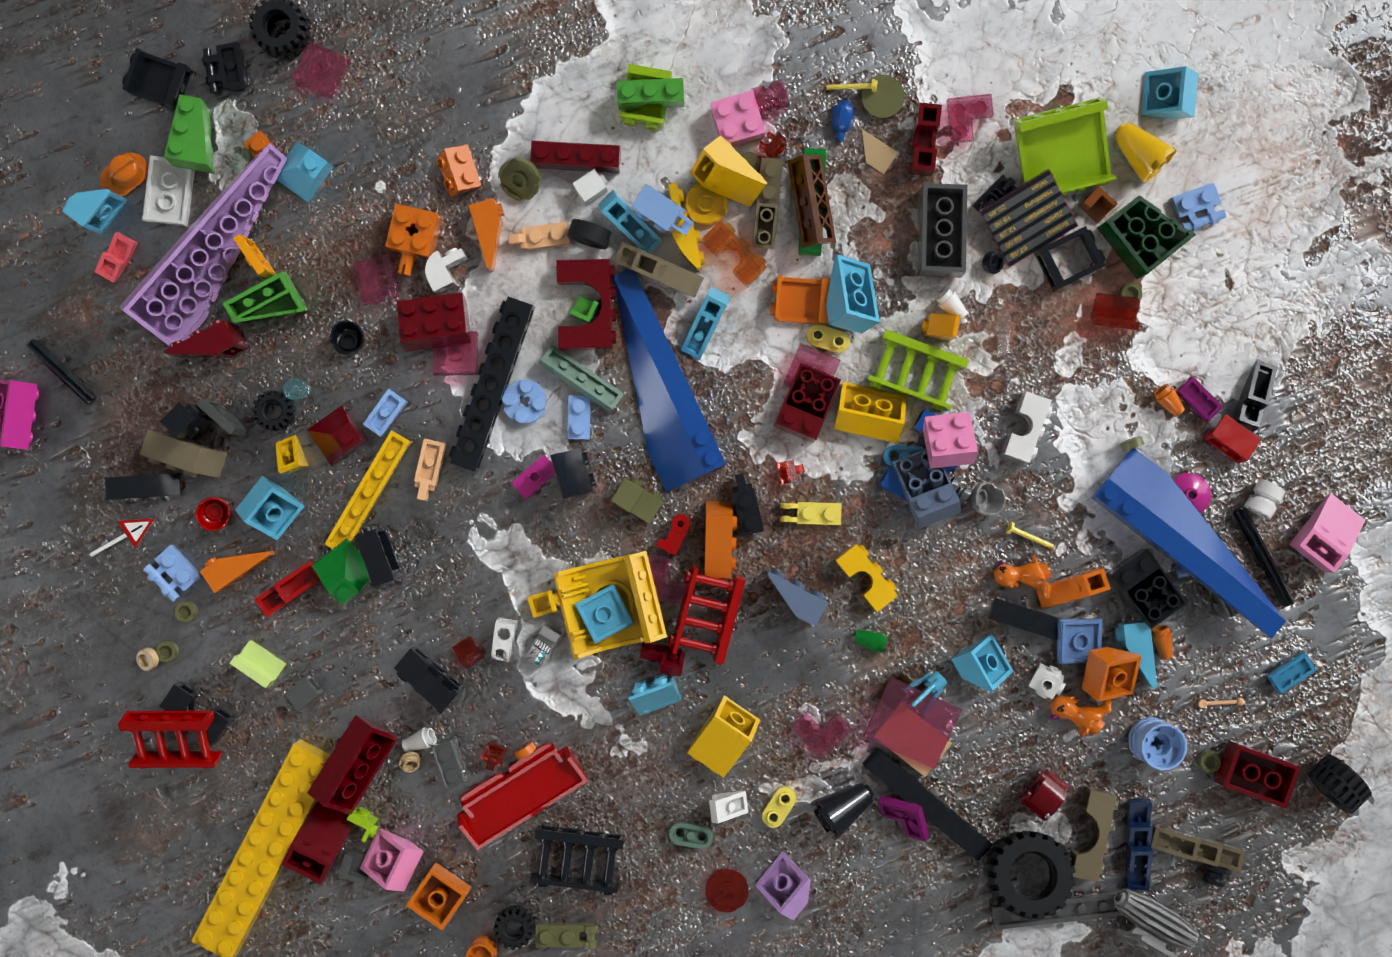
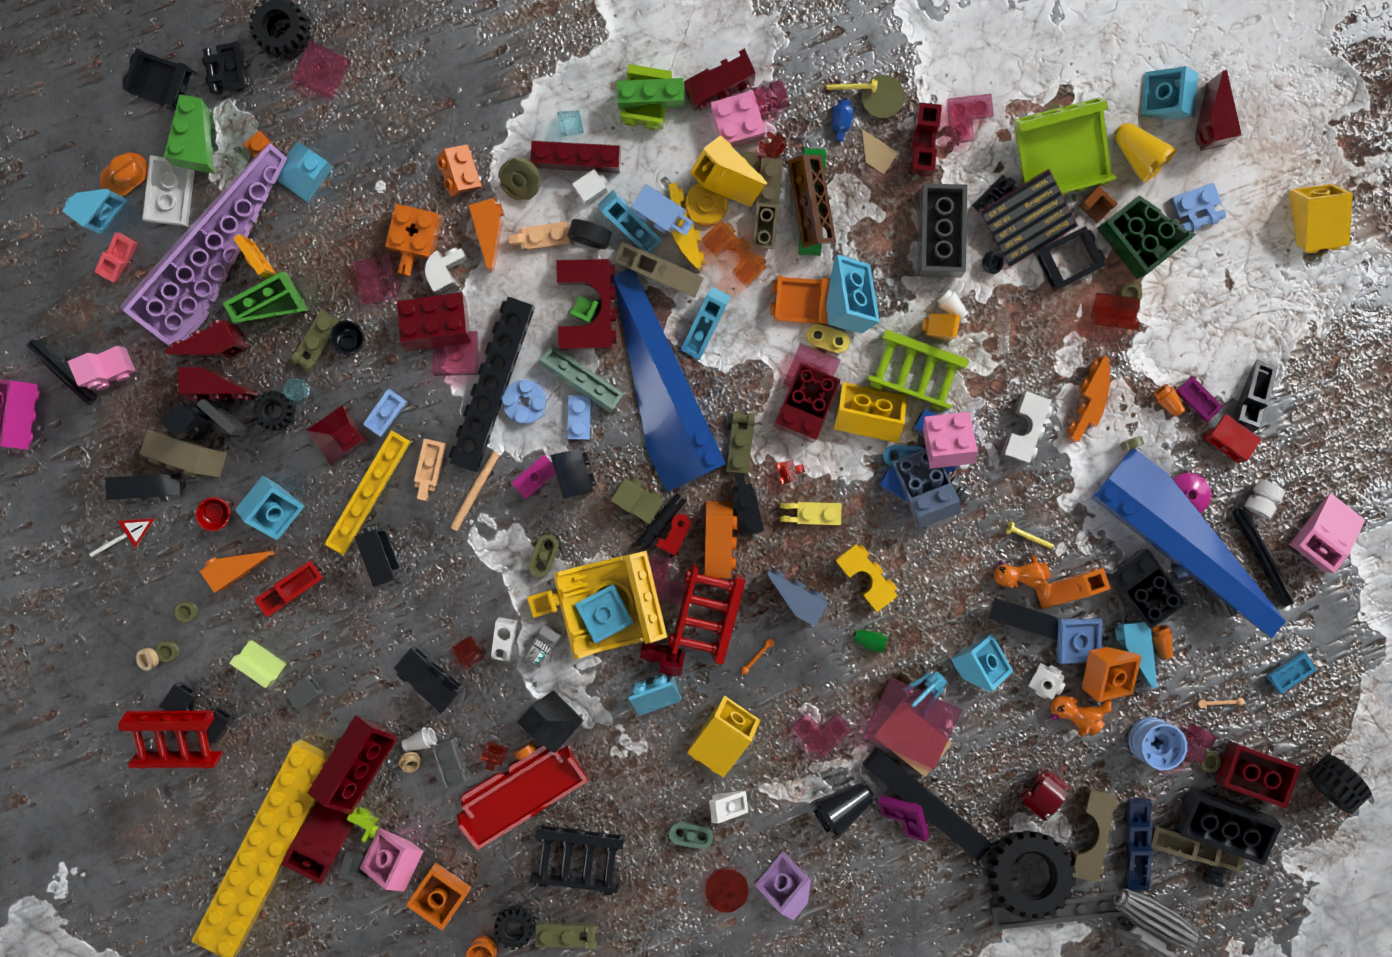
(100, 369): none -> bright pink brick
(177, 567): light blue plate -> none
(207, 384): none -> dark red slope
(290, 455): yellow slope -> none
(315, 341): none -> olive plate
(342, 571): green slope -> none
(474, 490): none -> light nougat bar
(544, 555): none -> olive plate
(550, 721): none -> black slope
(570, 123): none -> clear light blue slope
(660, 522): none -> black pin
(720, 82): none -> dark red wedge
(740, 443): none -> olive plate
(745, 669): none -> orange hinge
(779, 807): light yellow plate -> none
(987, 499): light grey hair -> none
(1095, 392): none -> orange slope
(1203, 738): none -> clear pink wheel
(1218, 115): none -> dark red slope
(1228, 825): none -> black slope
(1321, 217): none -> yellow slope

